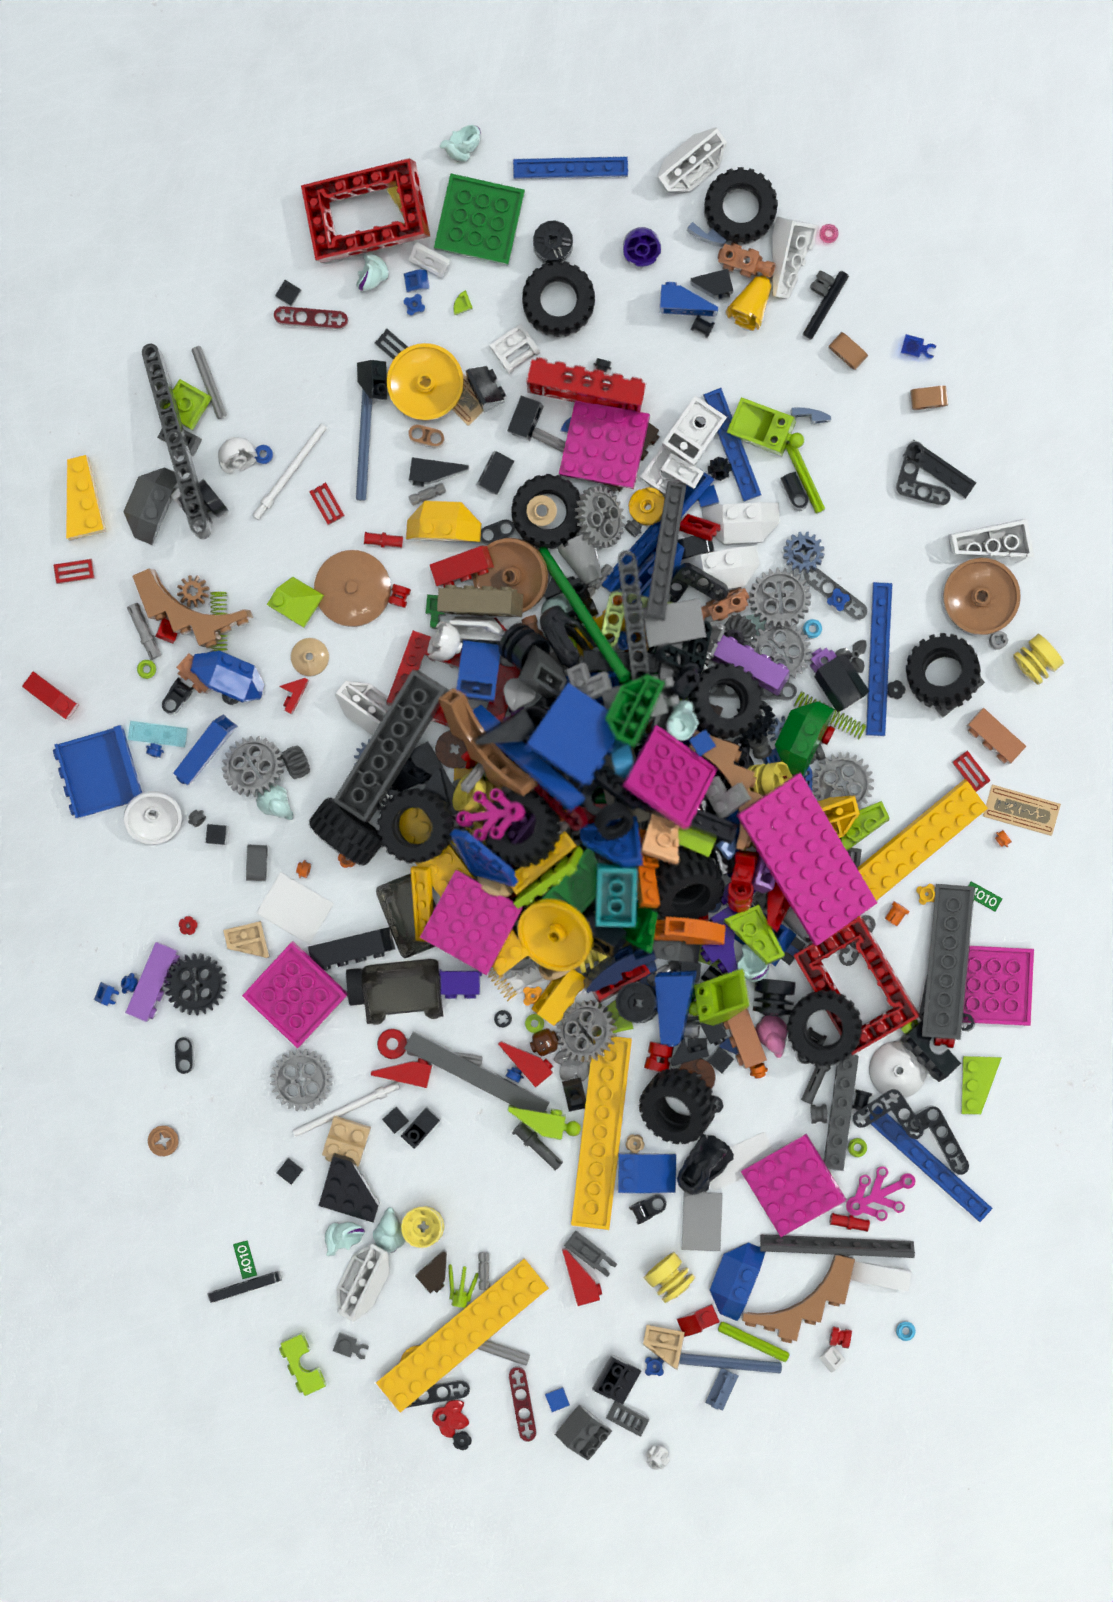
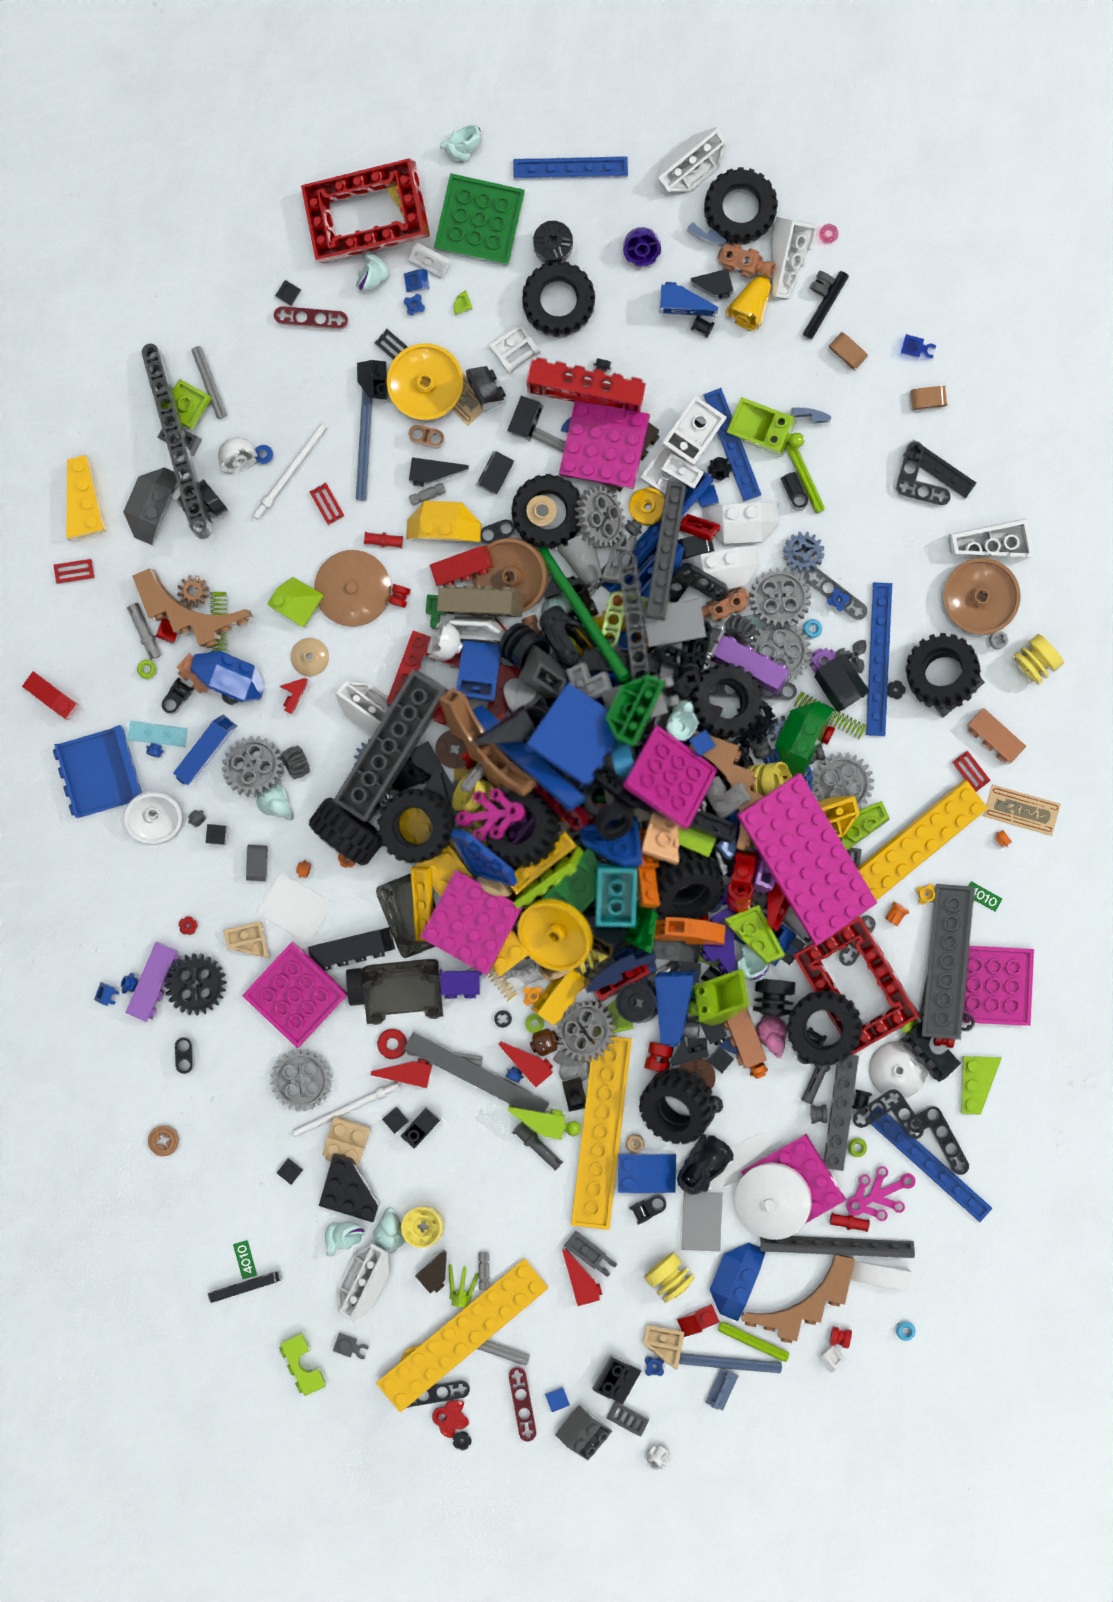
(611, 571): none -> light grey hinge
(773, 1201): none -> white dish

